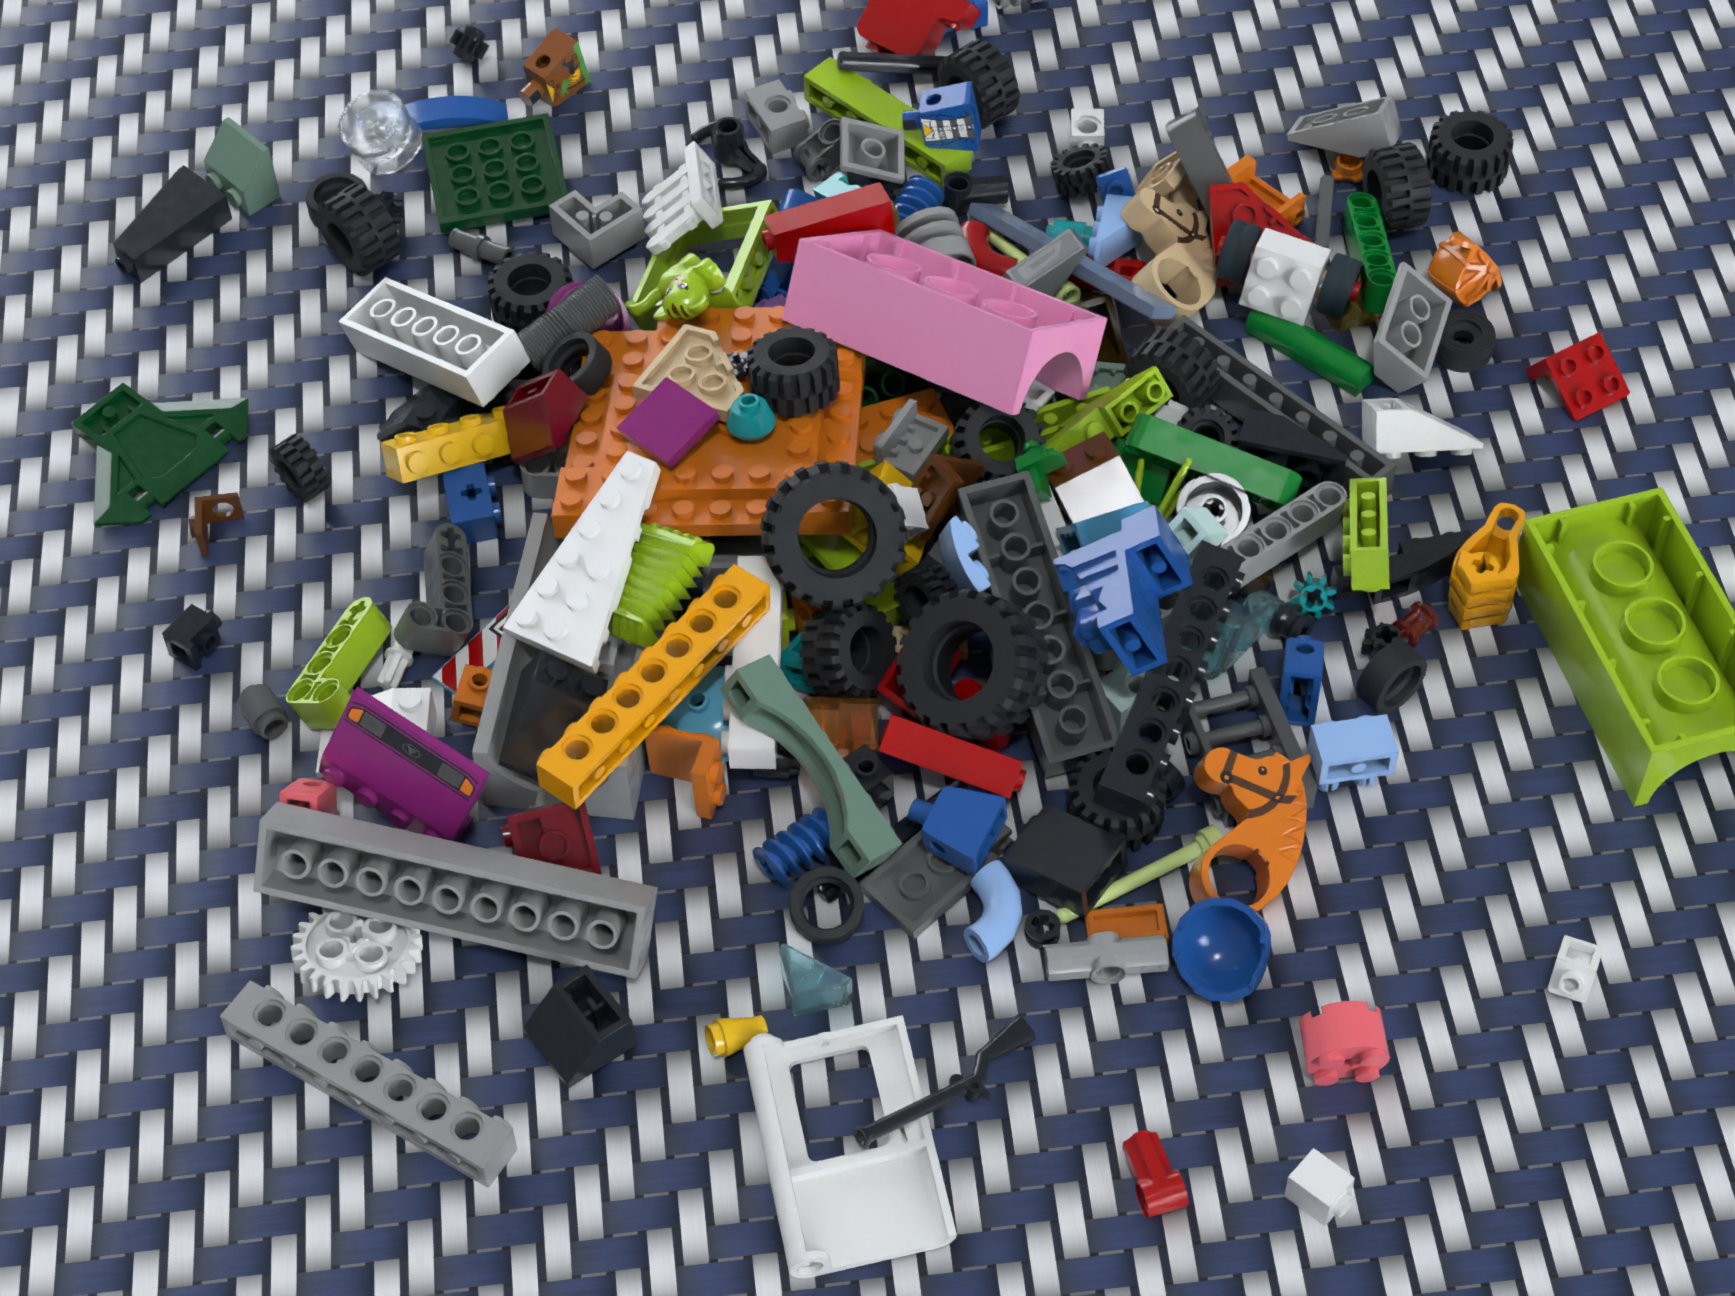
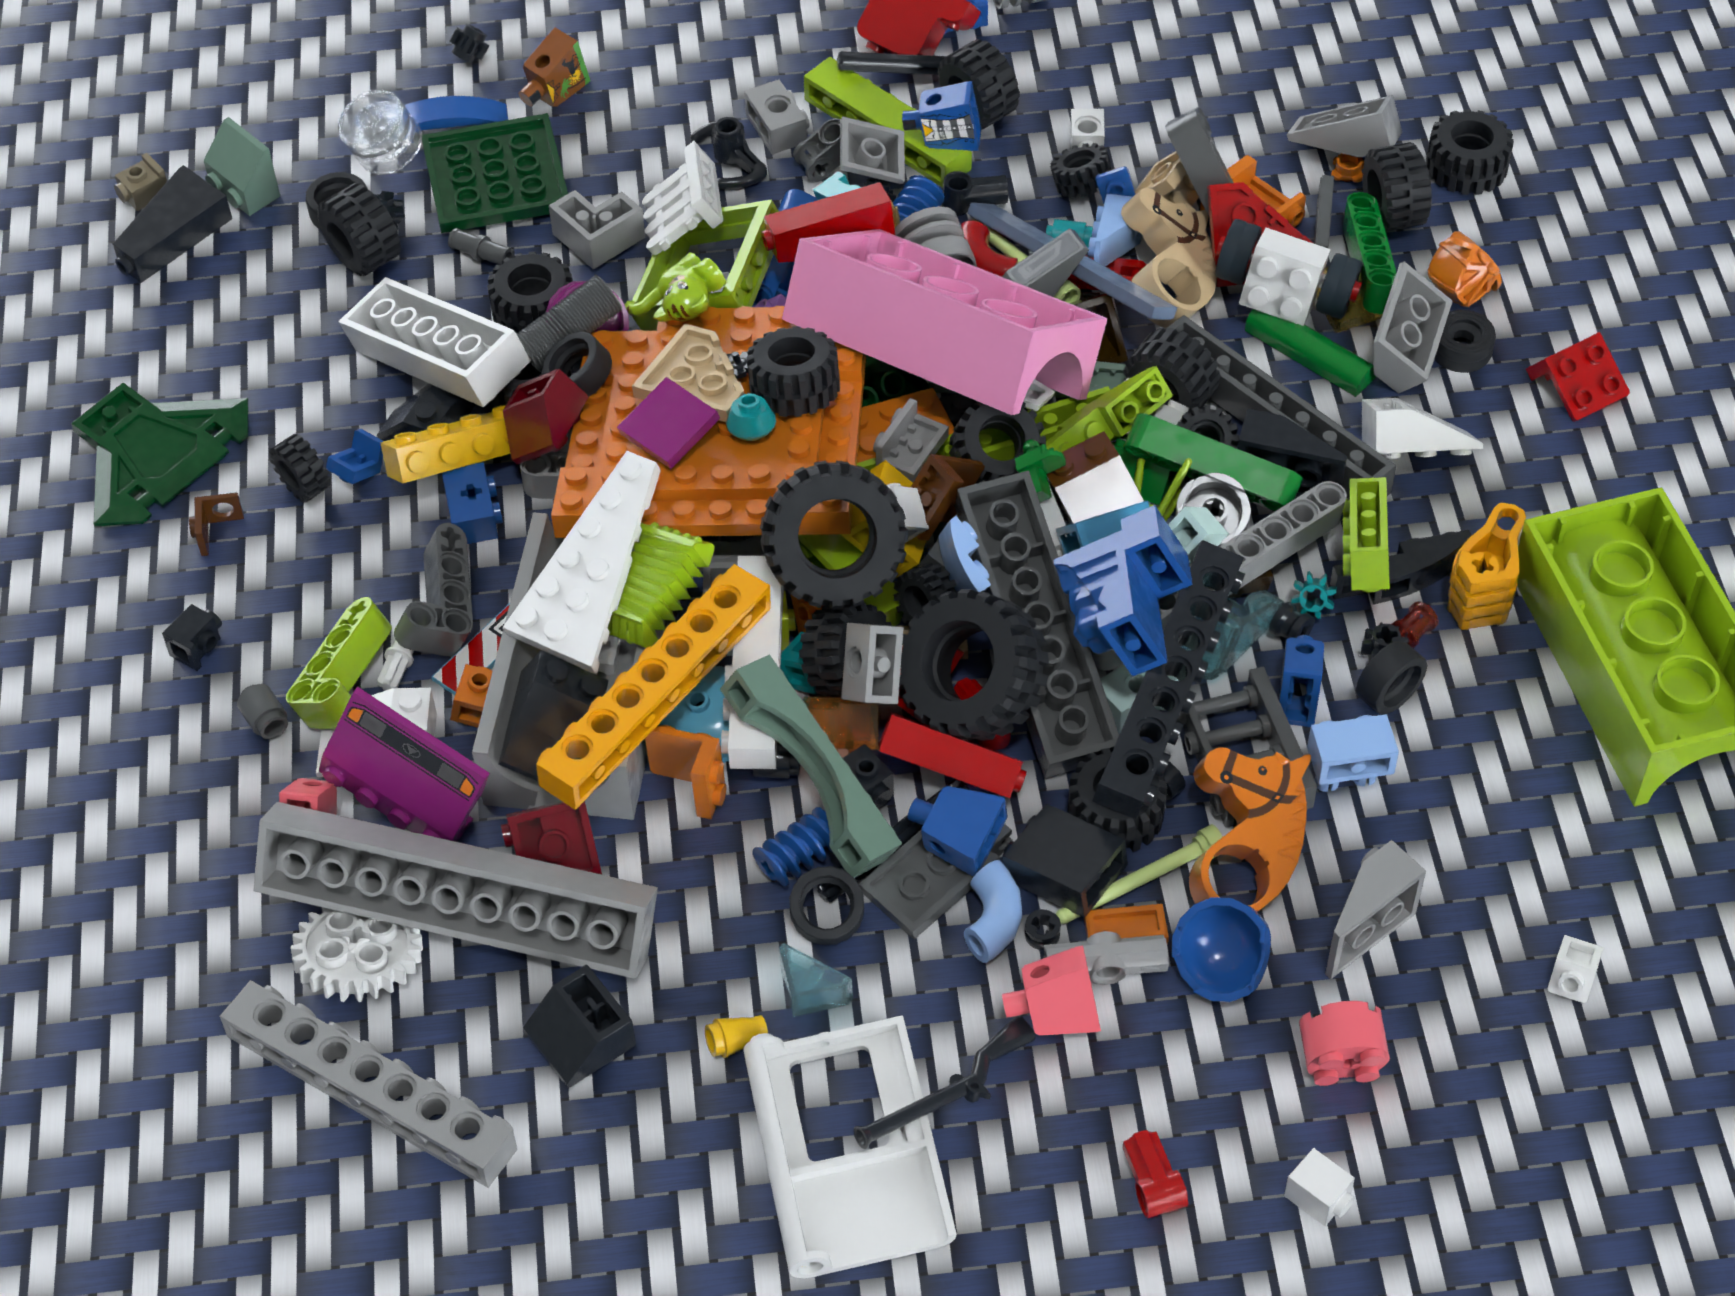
(140, 182): none -> dark tan brick
(360, 460): none -> blue bracket
(872, 663): none -> light grey brick
(1056, 995): none -> coral torso
(1379, 903): none -> light grey slope

